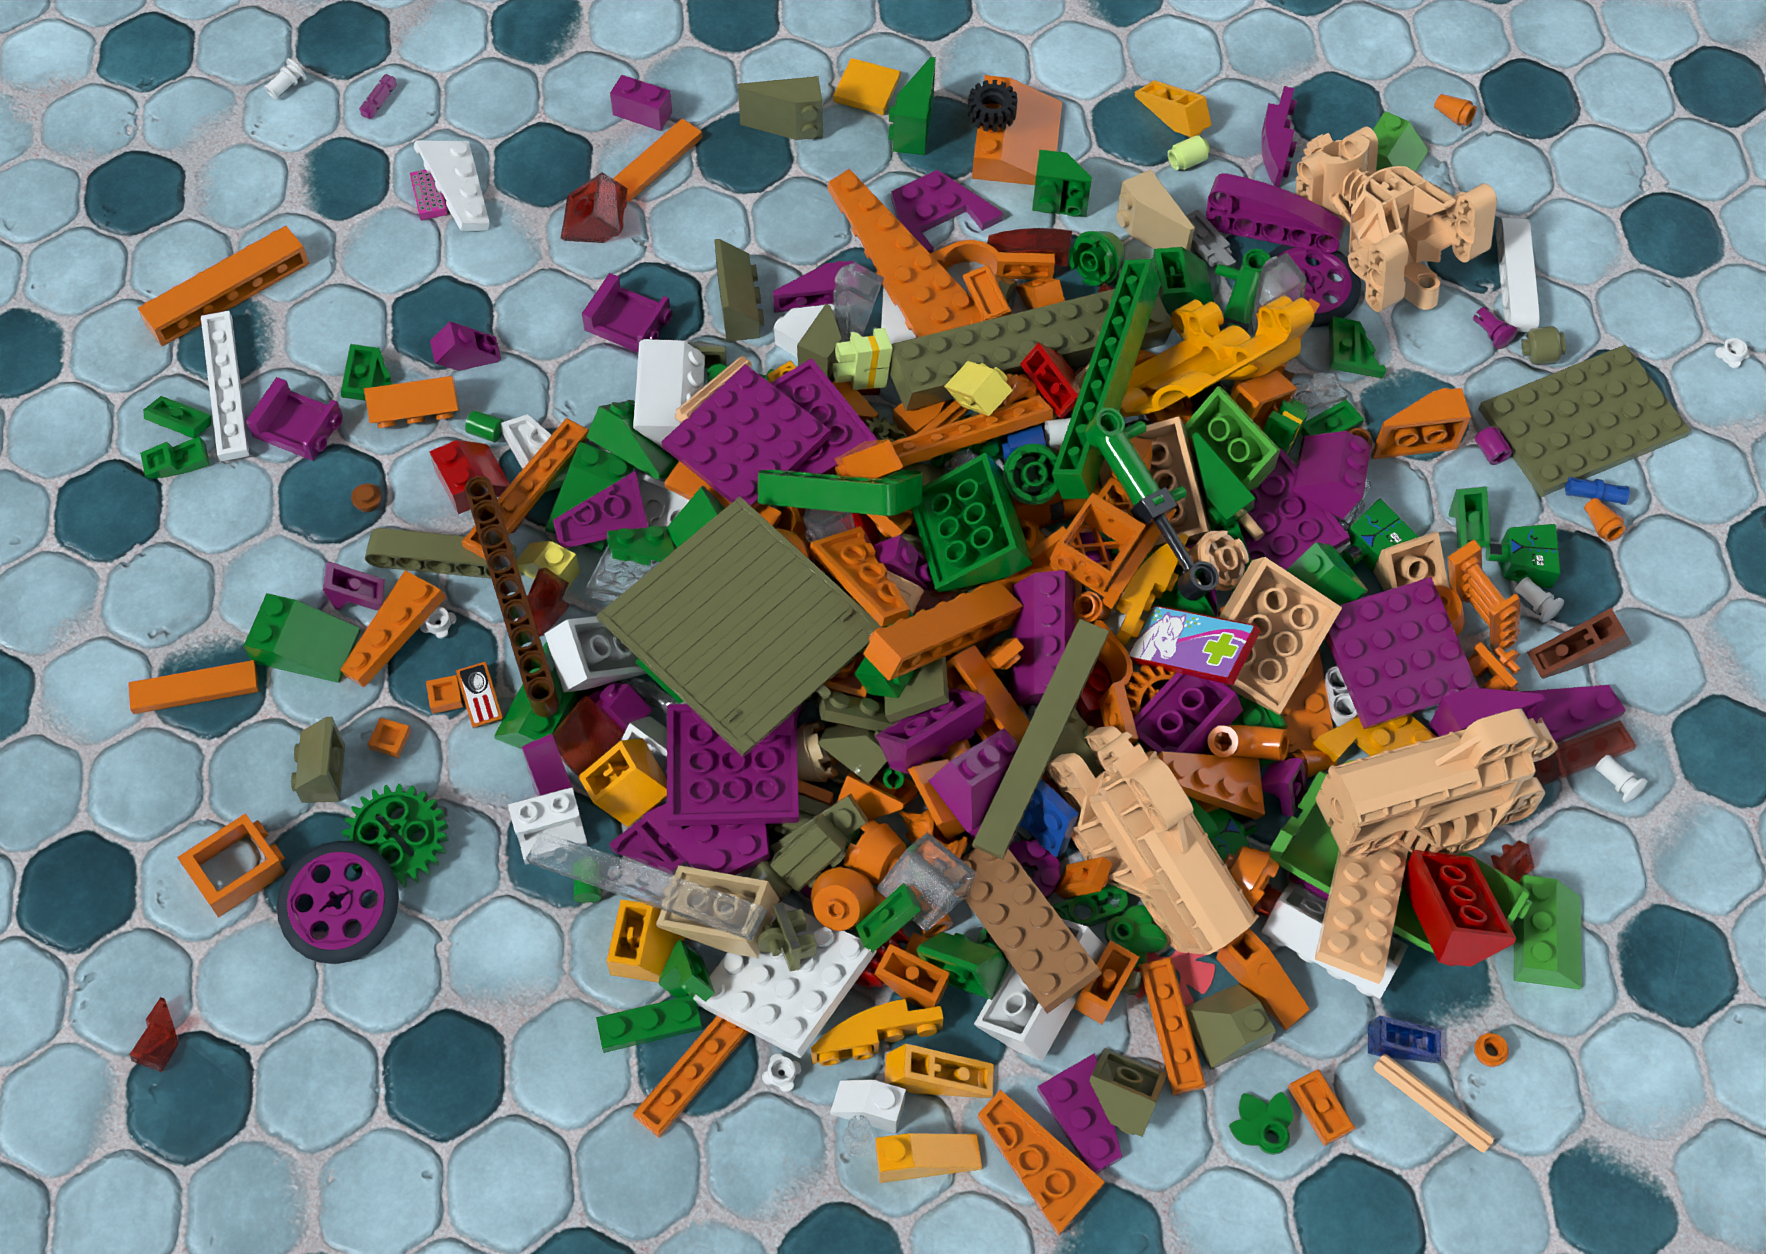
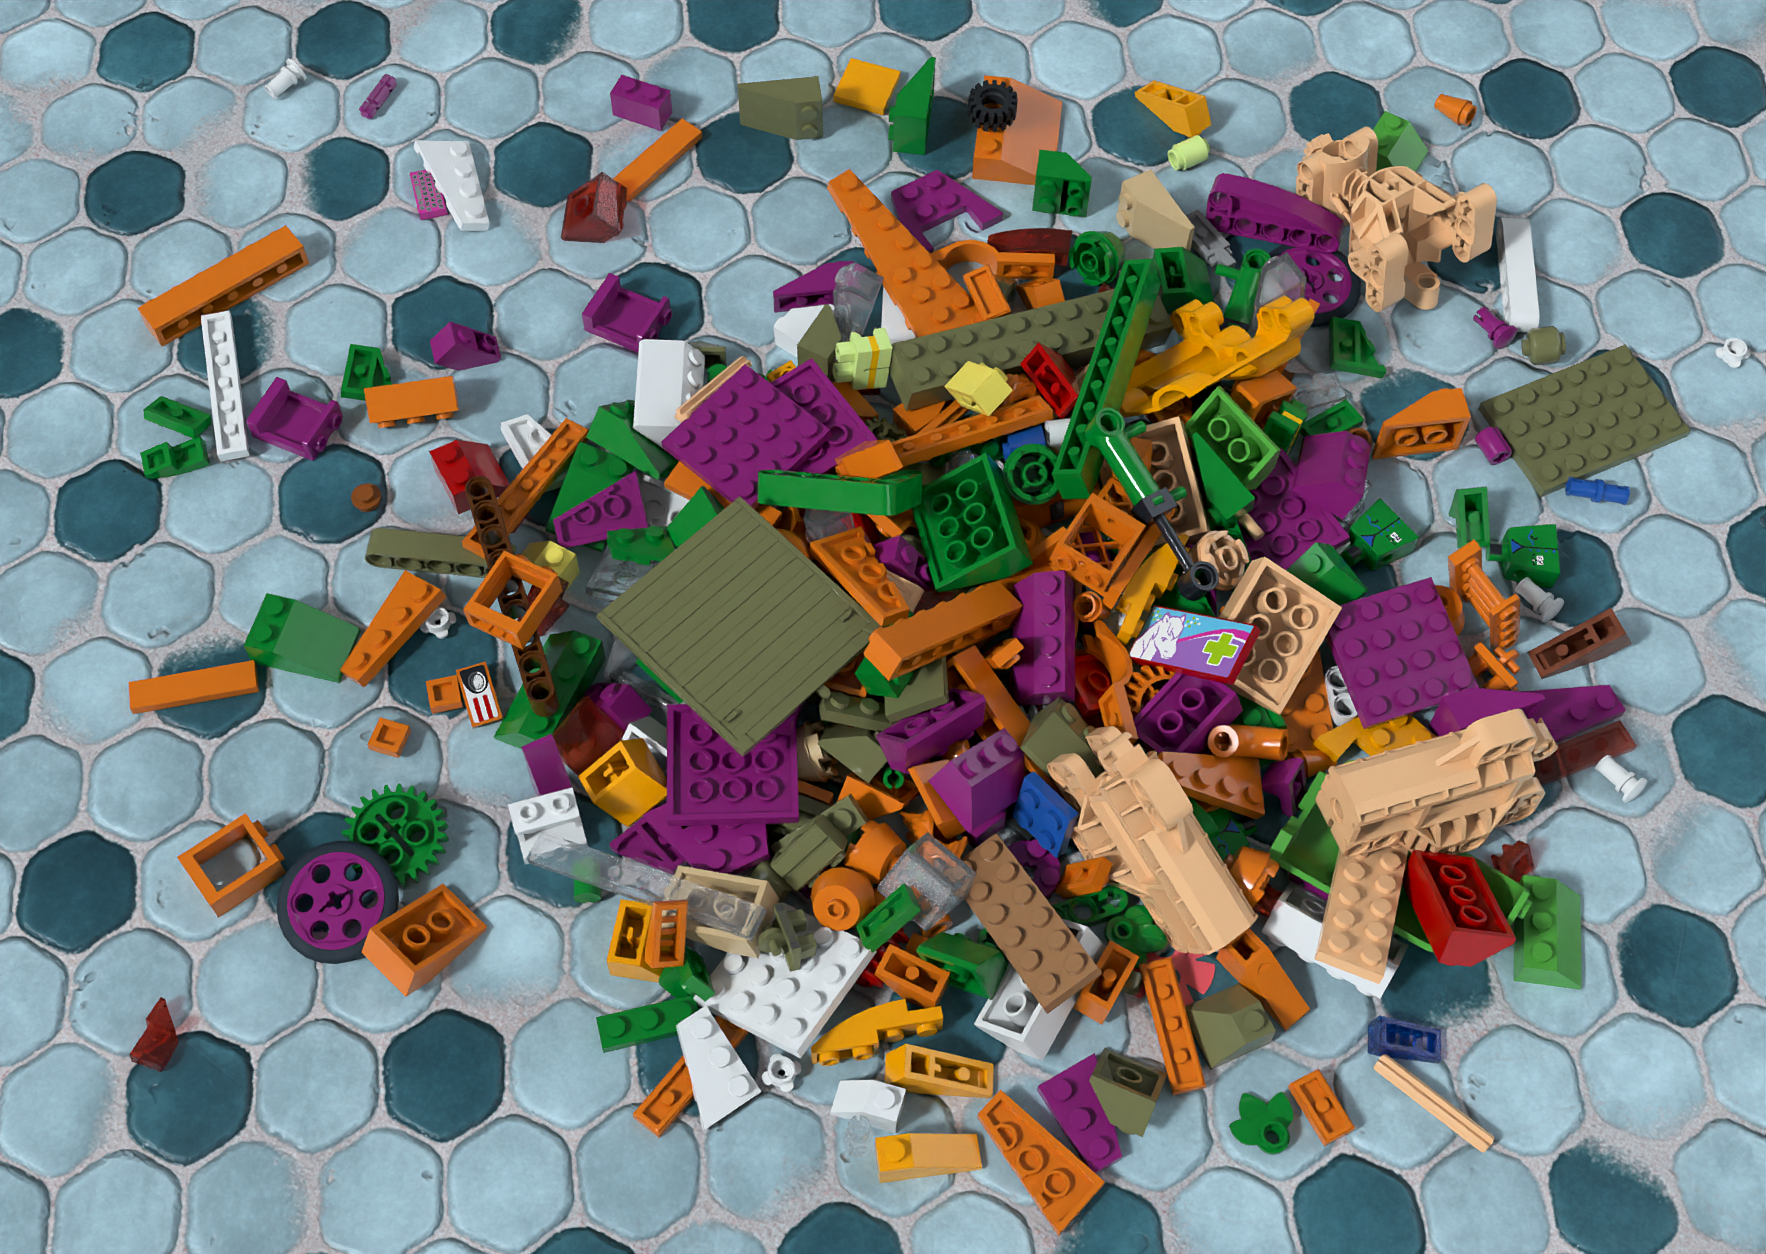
(319, 763): olive slope -> none
(352, 586): magenta slope -> none
(422, 939): none -> orange slope
(484, 426): green piece -> none
(501, 626): none -> orange window
(589, 655): white slope -> none
(674, 956): none -> orange slope
(715, 1069): none -> white wing
(738, 293): olive slope -> none
(1040, 739): olive tile -> none
(1277, 137): magenta slope -> none
(1412, 562): light nougat slope -> none
(1497, 1043): orange plate -> none
(1605, 521): orange cone -> none

